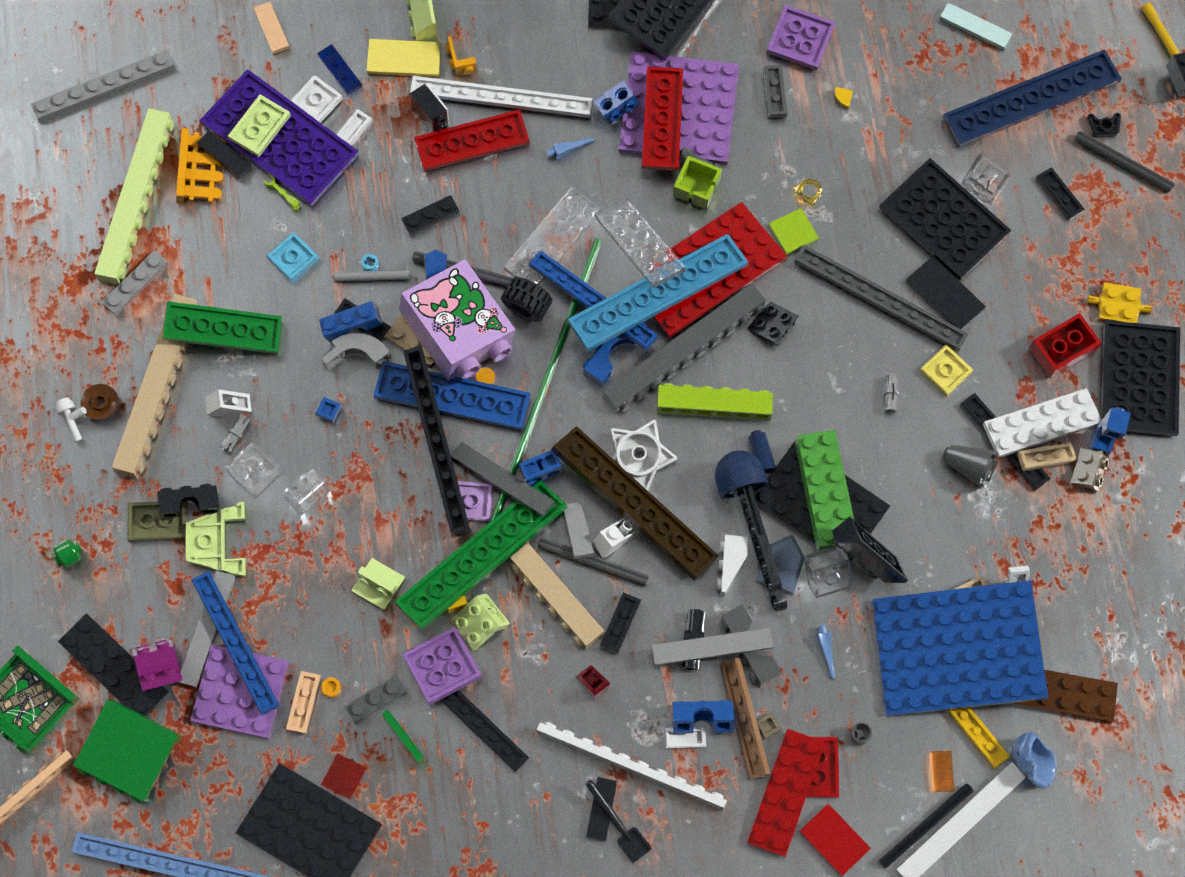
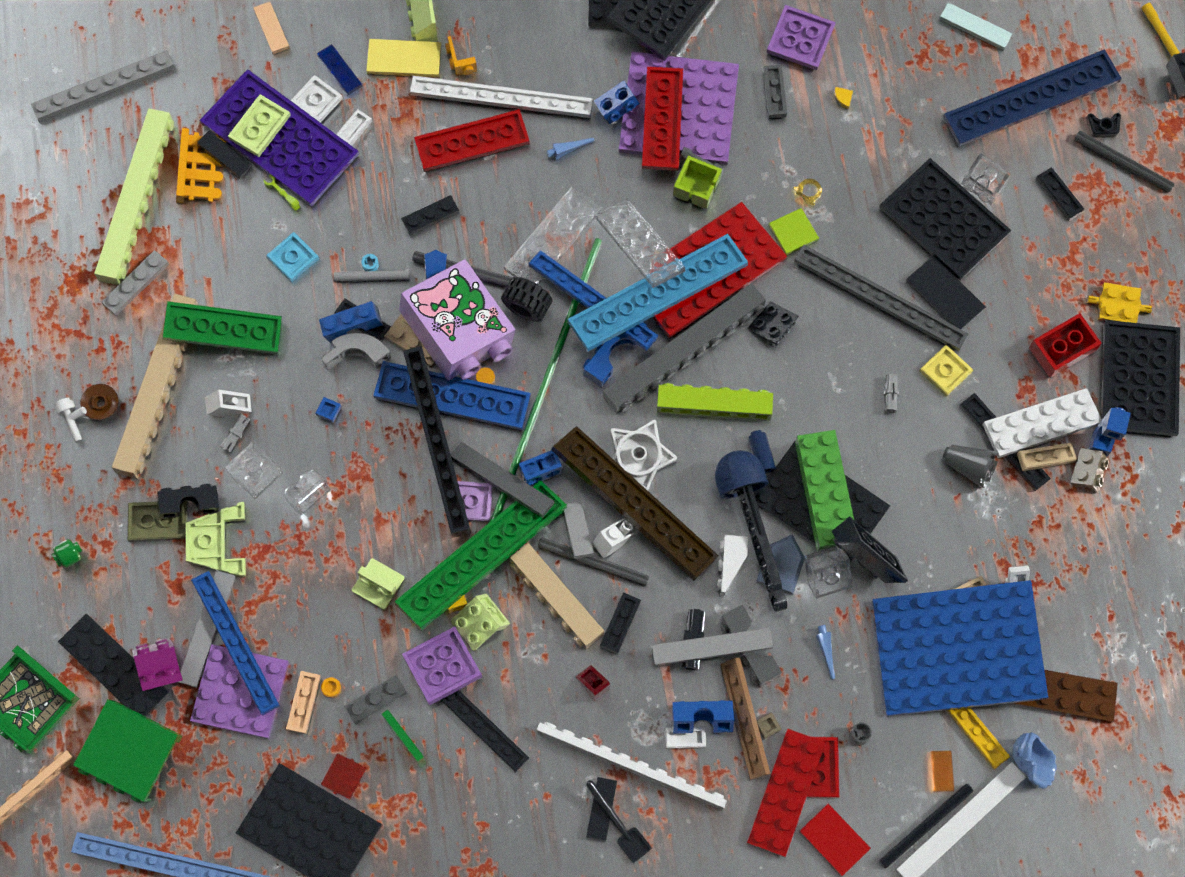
(429, 108): black piece -> none

